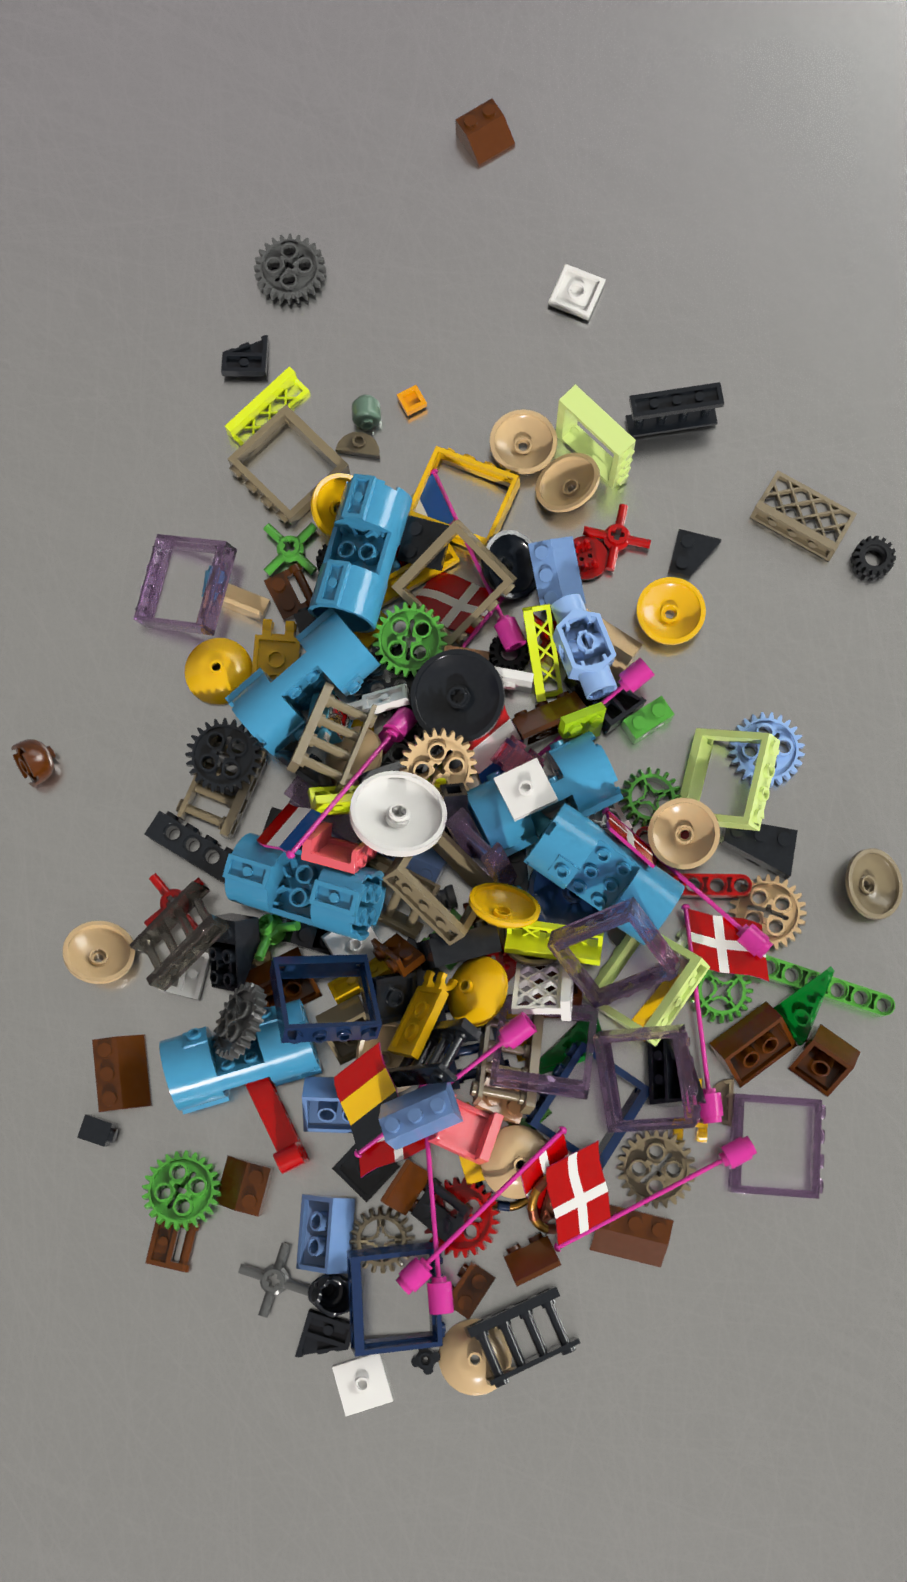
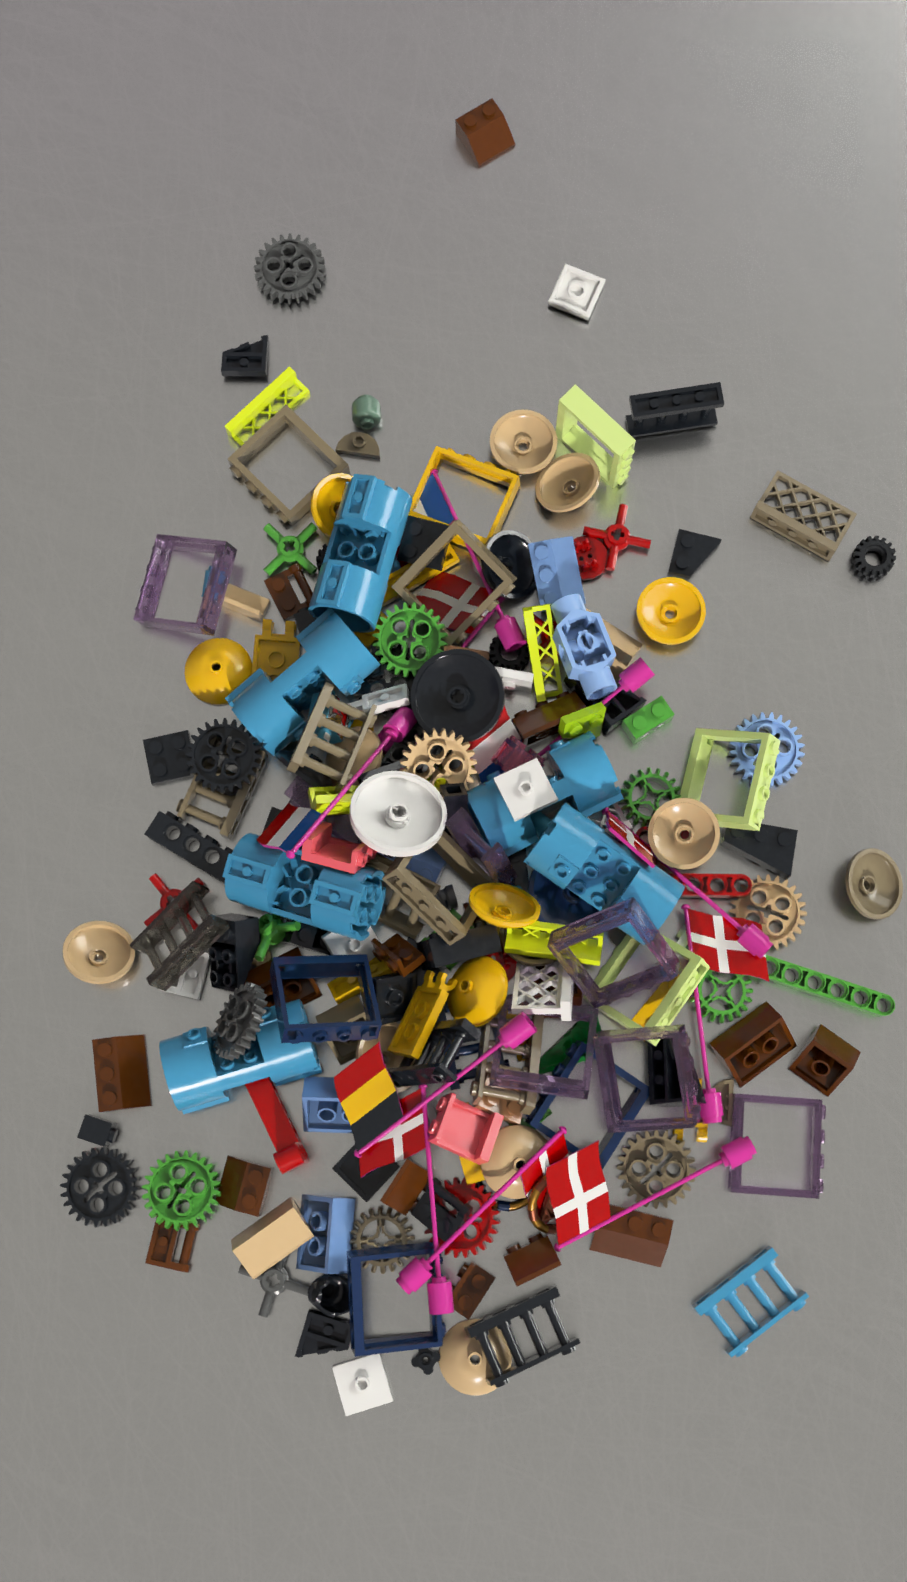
(34, 760): reddish brown cylinder -> none
(87, 1170): none -> black gear
(167, 757): none -> black plate
(271, 1238): none -> tan slope
(411, 400): light orange plate -> none
(419, 1114): medium blue slope -> none
(746, 1276): none -> dark azure fence
(802, 1006): green wing -> none

